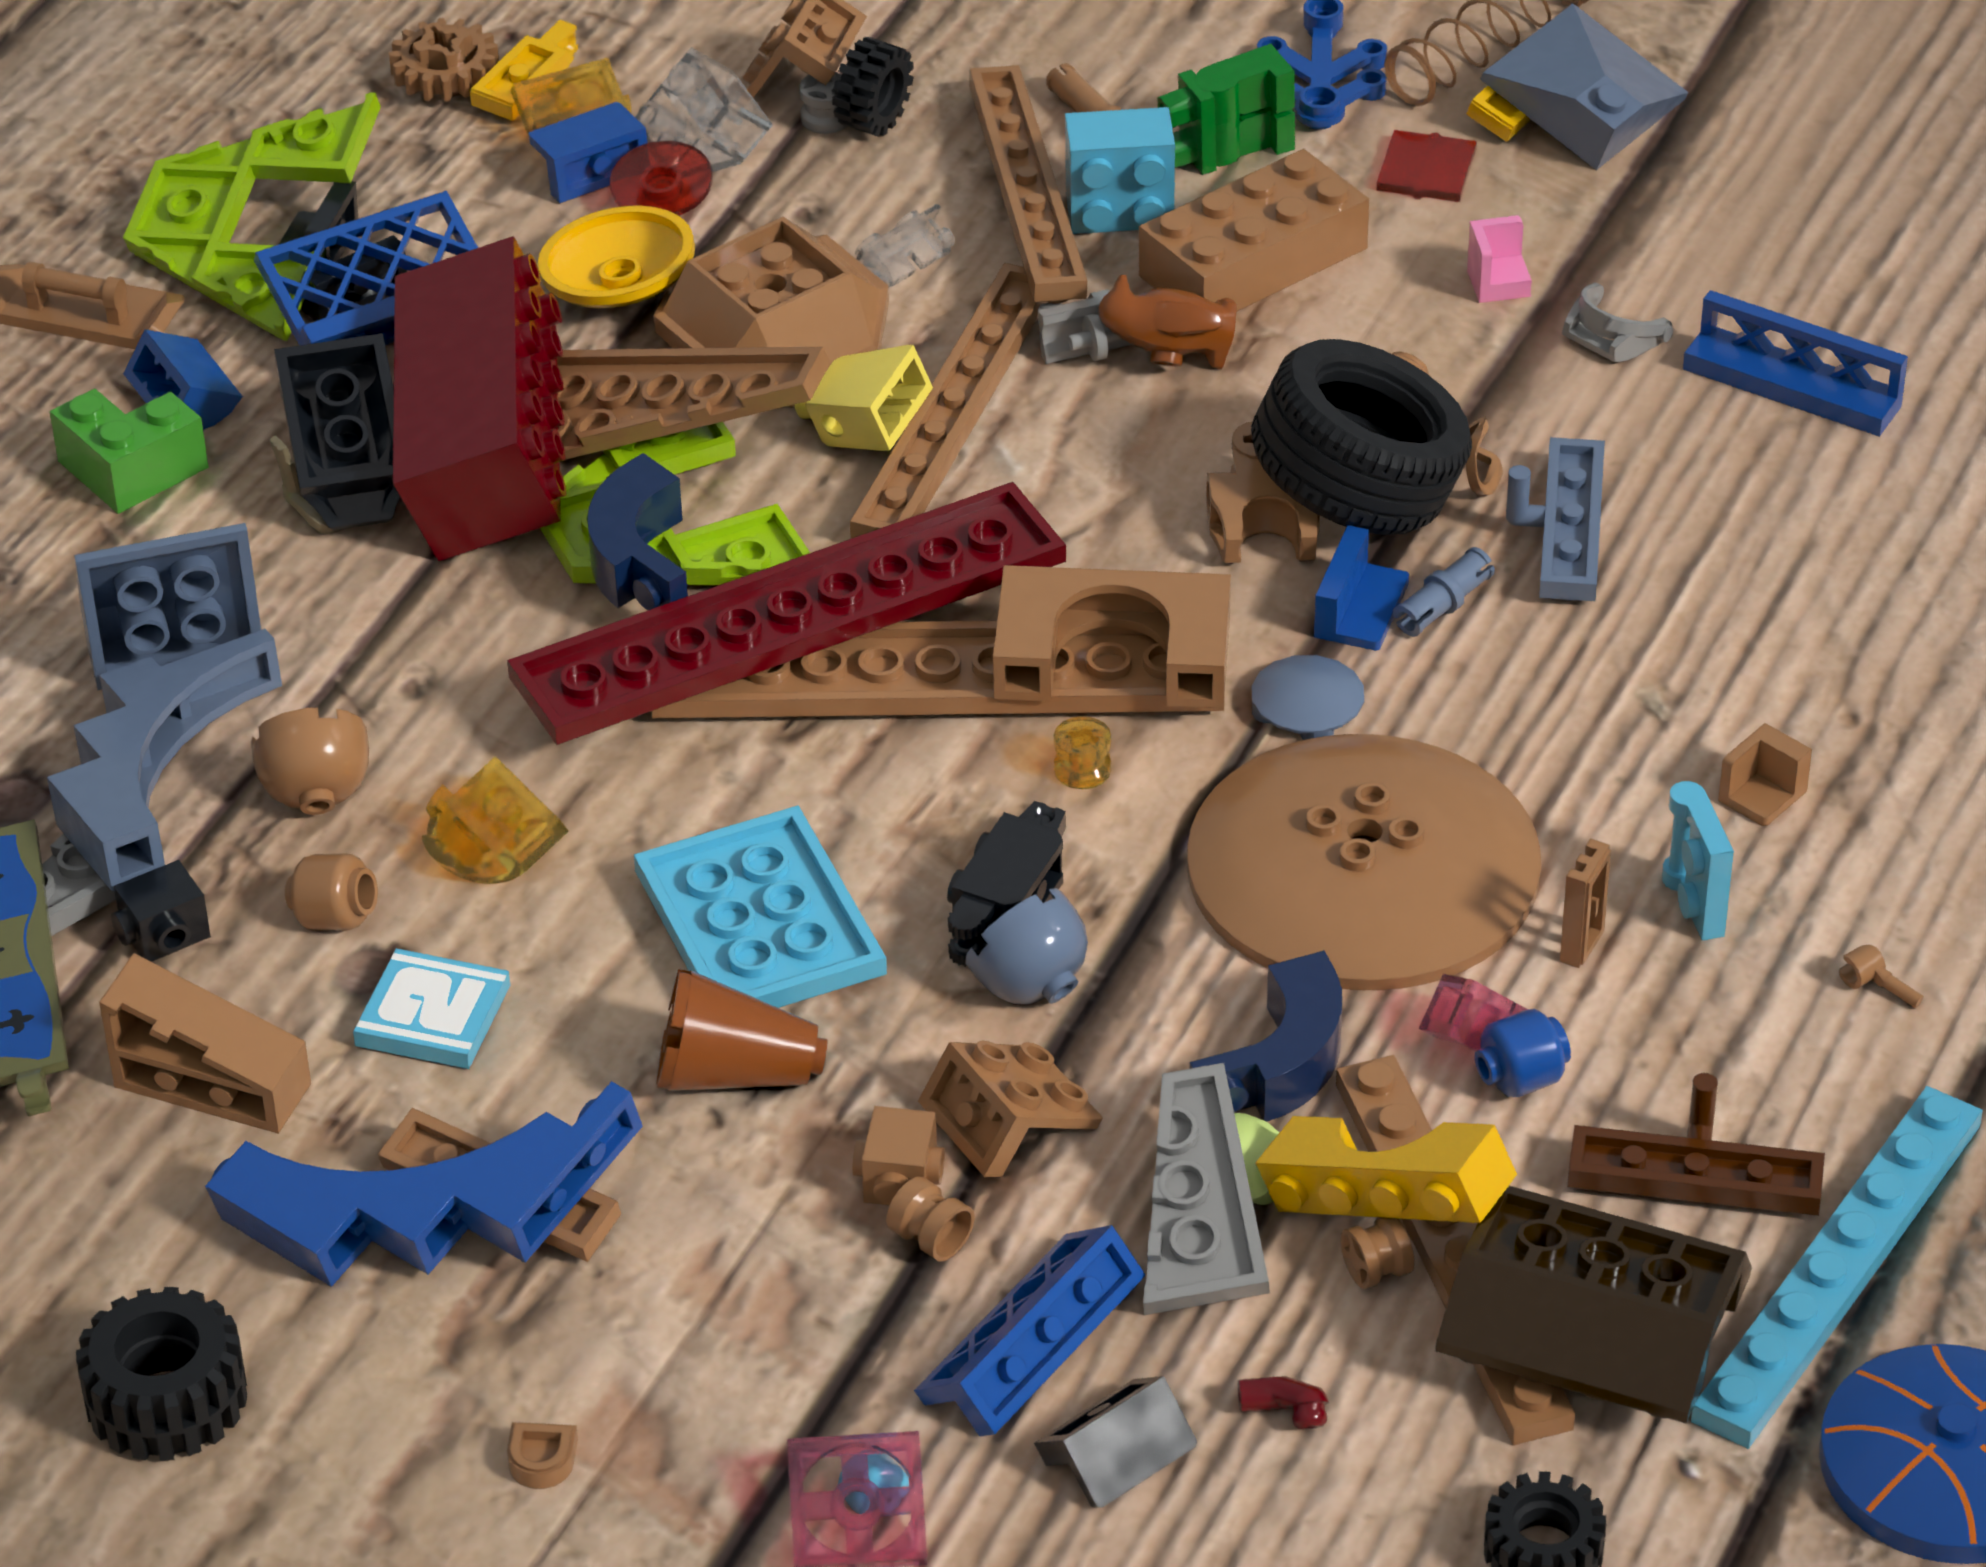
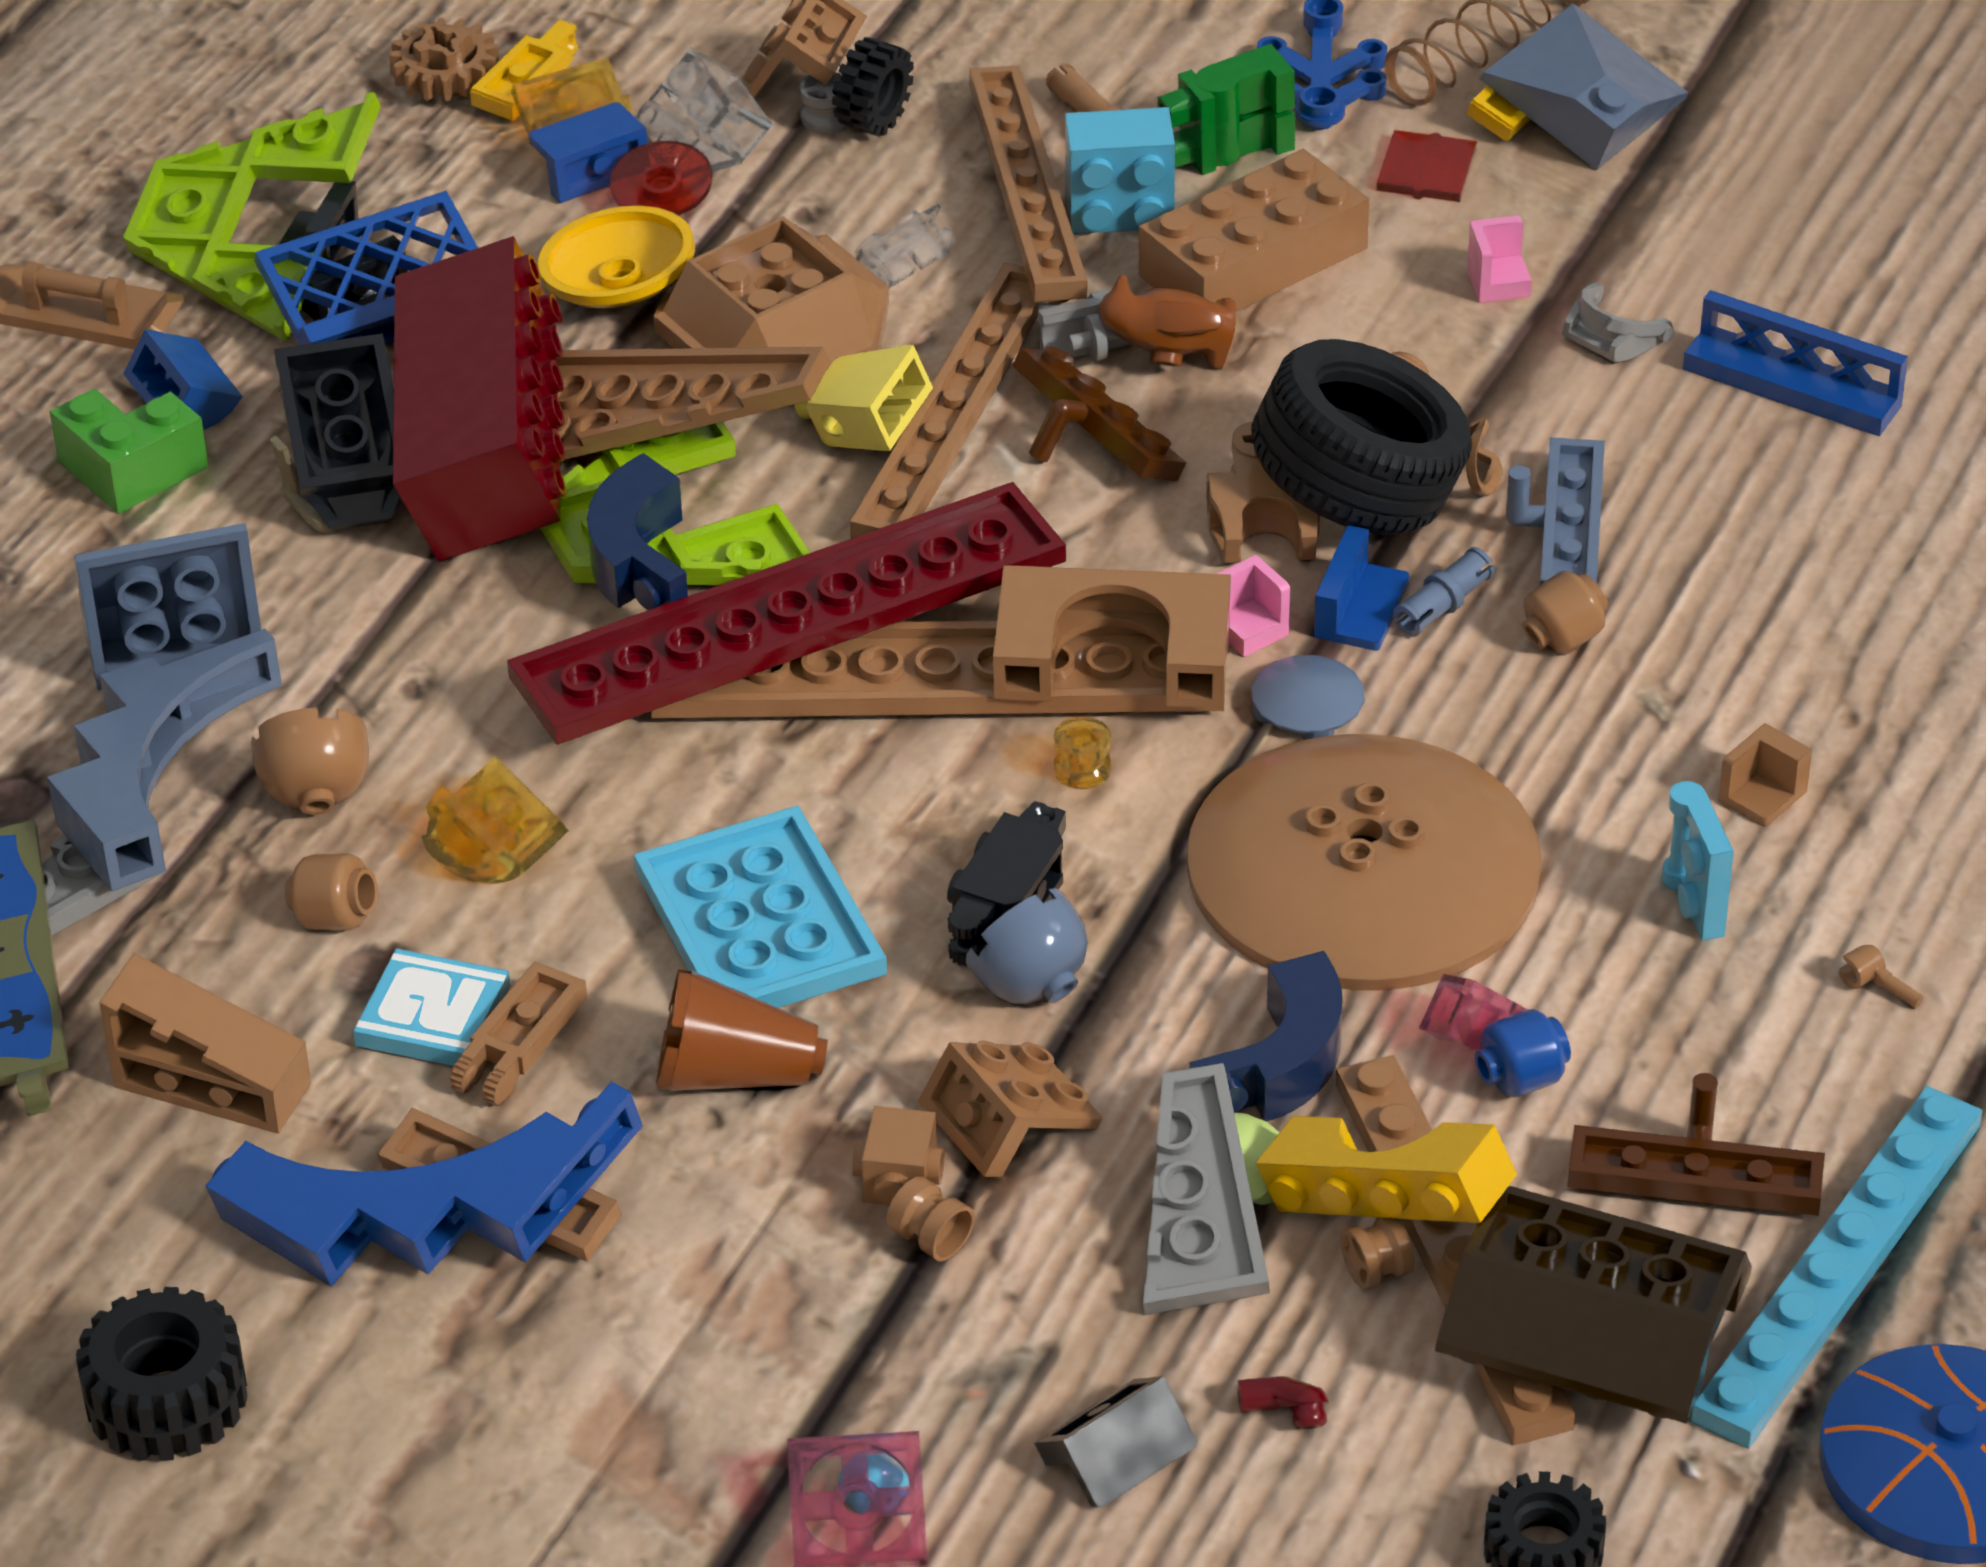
(160, 912): black brick -> none
(518, 1031): none -> medium nougat hinge
(541, 1453): medium nougat tile -> none
(1034, 1328): blue fence -> none
(1084, 401): none -> reddish brown plate
(1257, 606): none -> bright pink panel
(1564, 612): none -> medium nougat head
(1585, 903): medium nougat tile -> none

